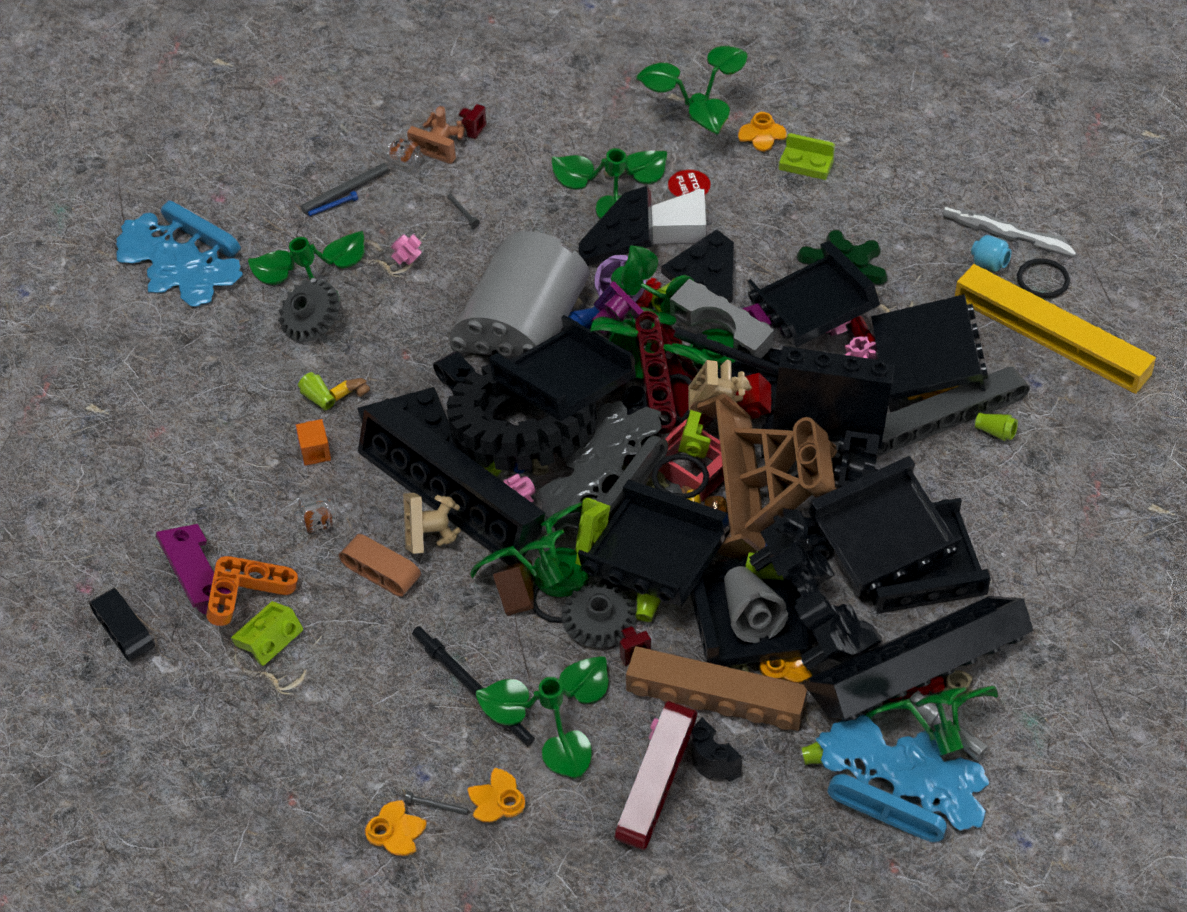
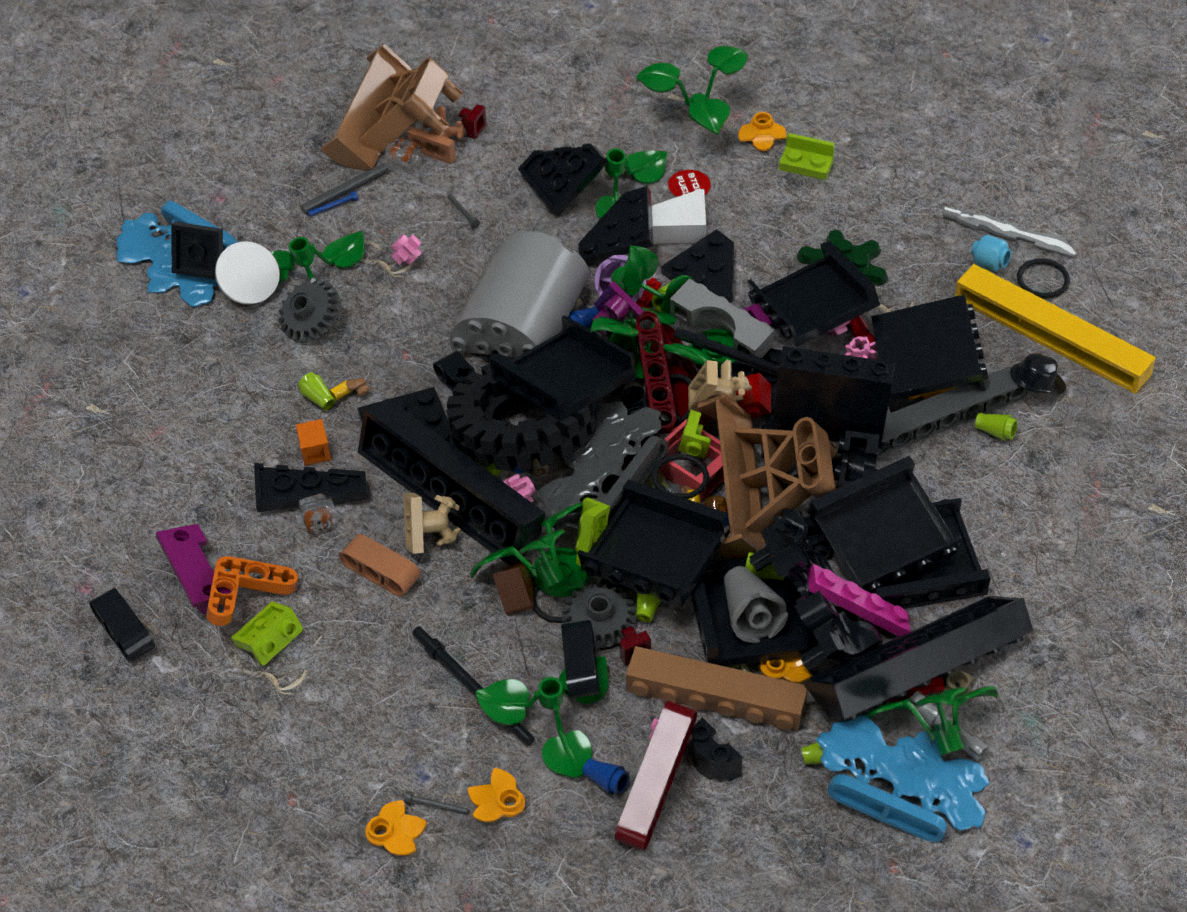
(195, 249): none -> black tile
(247, 273): none -> white piece
(285, 487): none -> black wing
(386, 105): none -> medium nougat piece
(562, 173): none -> black plate
(580, 659): none -> black beam
(608, 776): none -> blue cone
(858, 601): none -> dark pink plate
(1038, 374): none -> black piece

